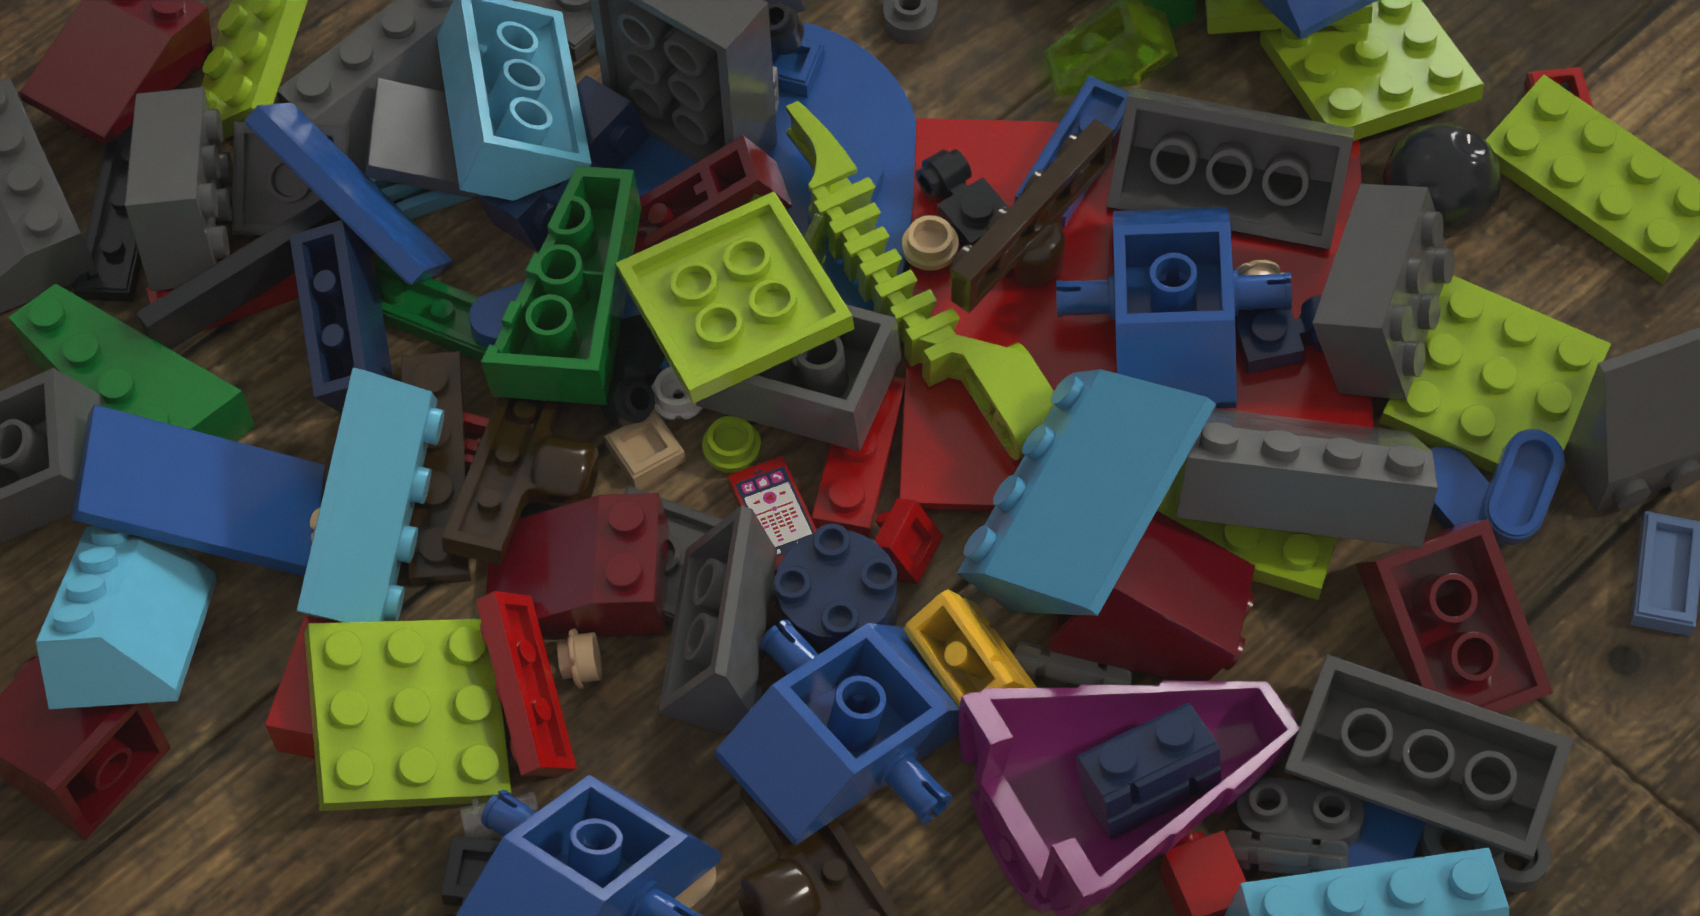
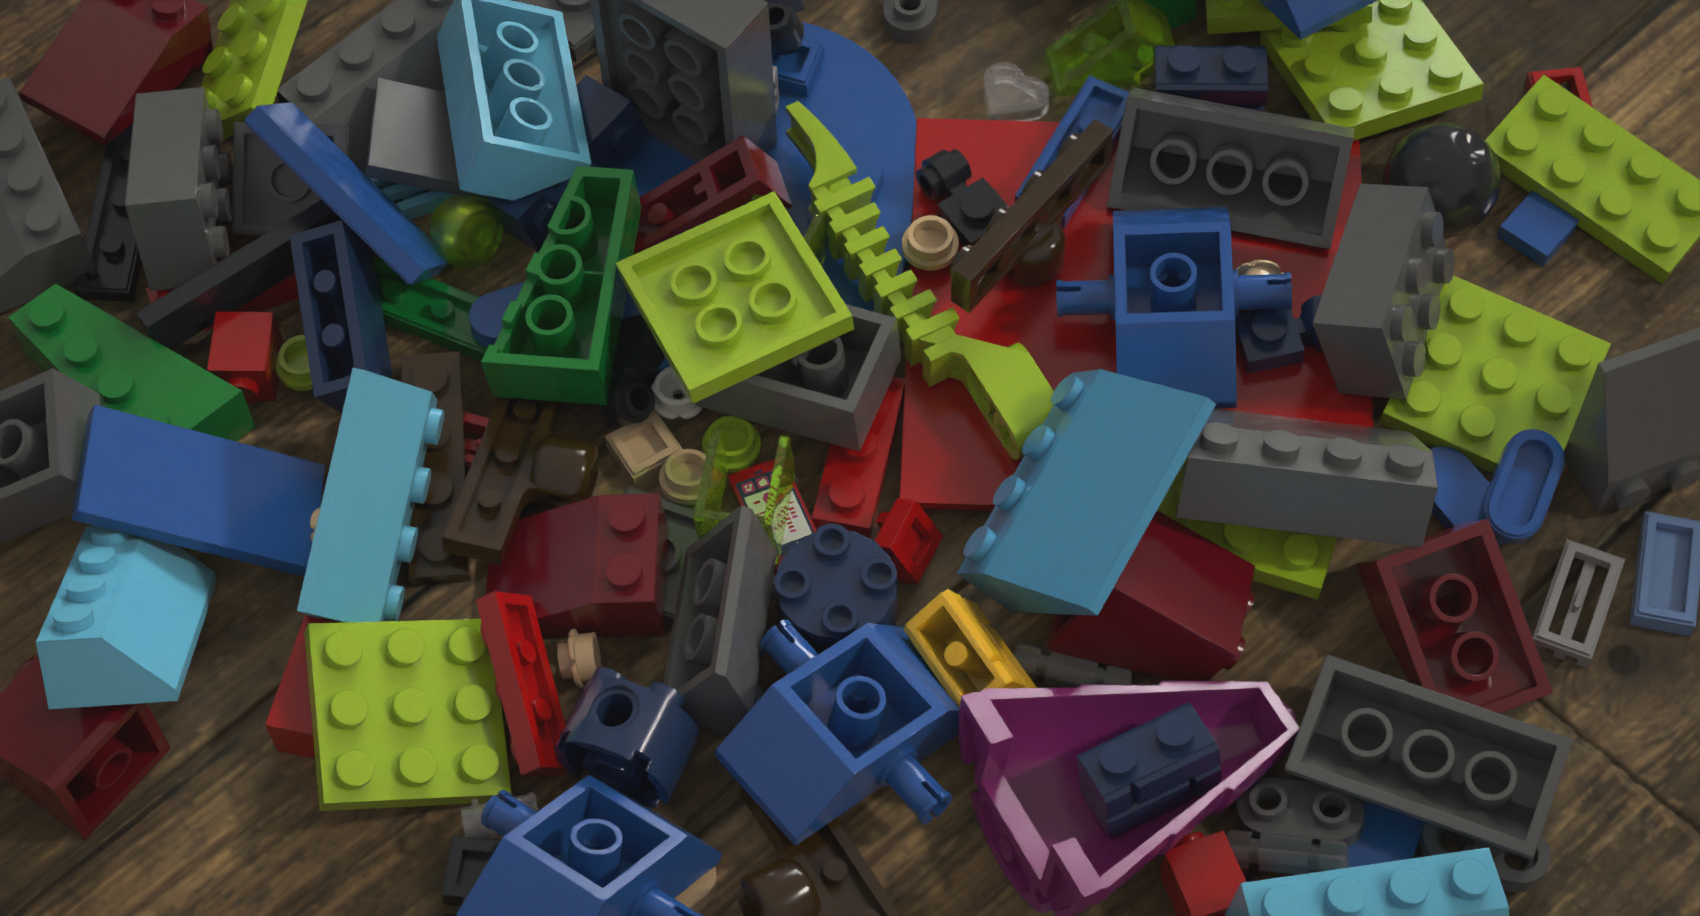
(246, 353): none -> red brick
(293, 364): none -> lime plate
(466, 230): none -> clear neon green cone
(629, 736): none -> dark blue brick
(682, 476): none -> tan plate
(713, 481): none -> clear neon green piece
(1013, 95): none -> clear tile
(1213, 74): none -> dark blue brick
(1537, 228): none -> blue tile
(1563, 643): none -> light grey tile

